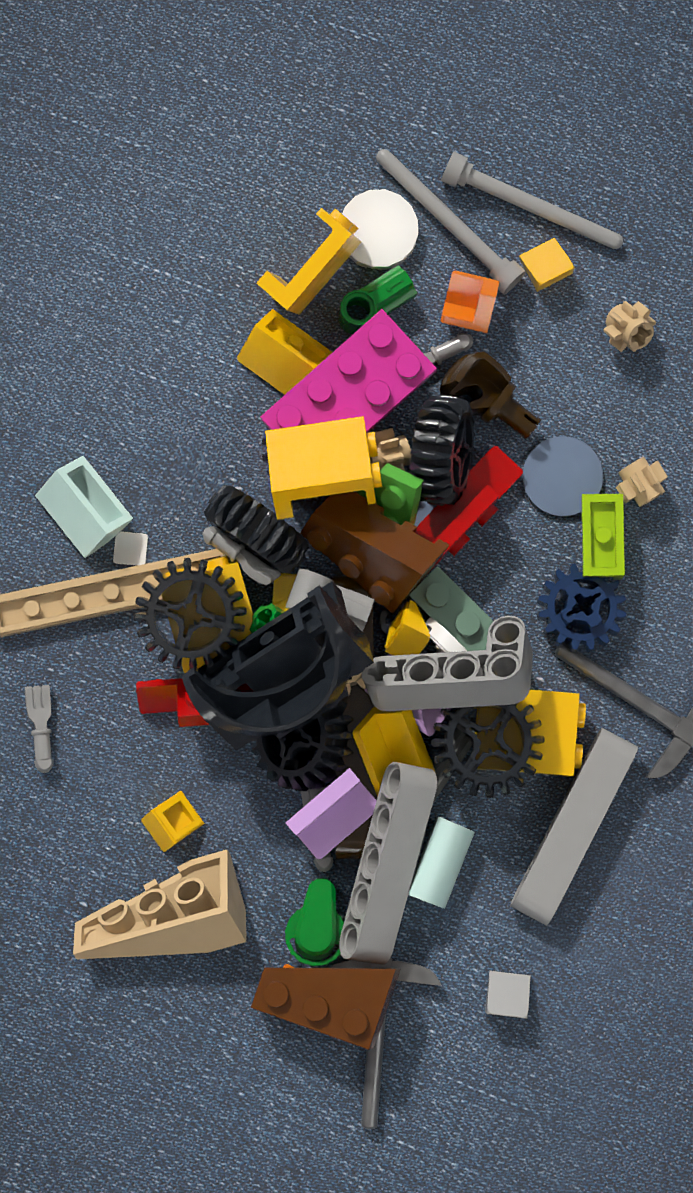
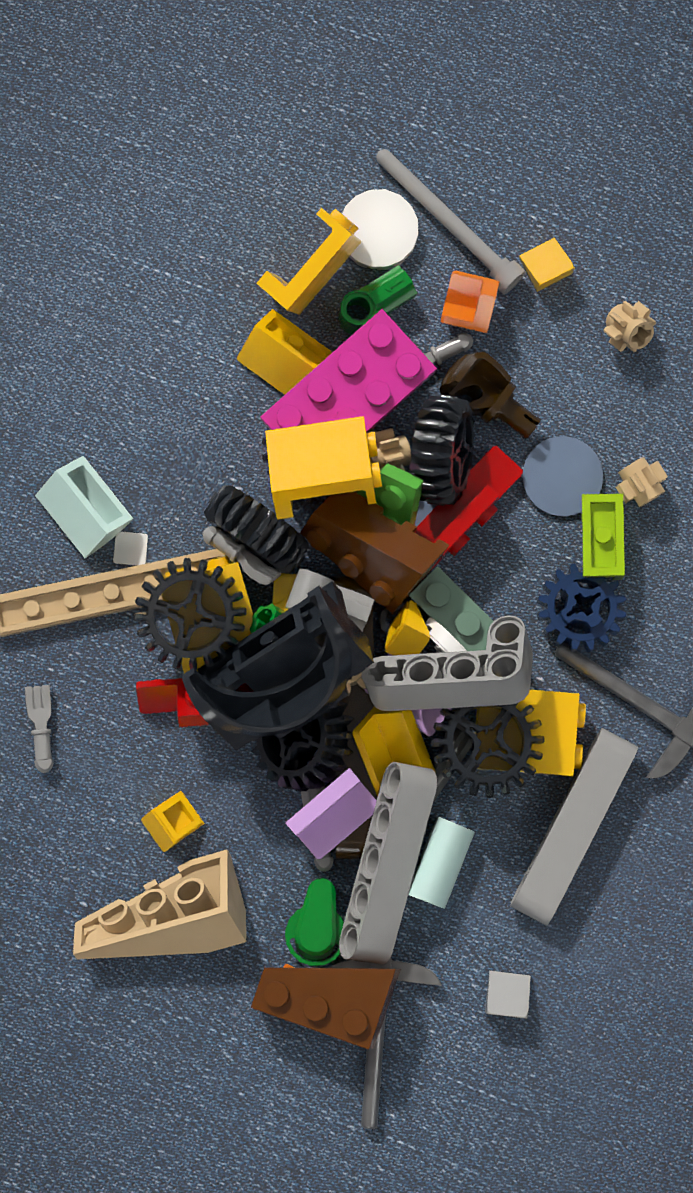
(462, 172): light grey piece -> none

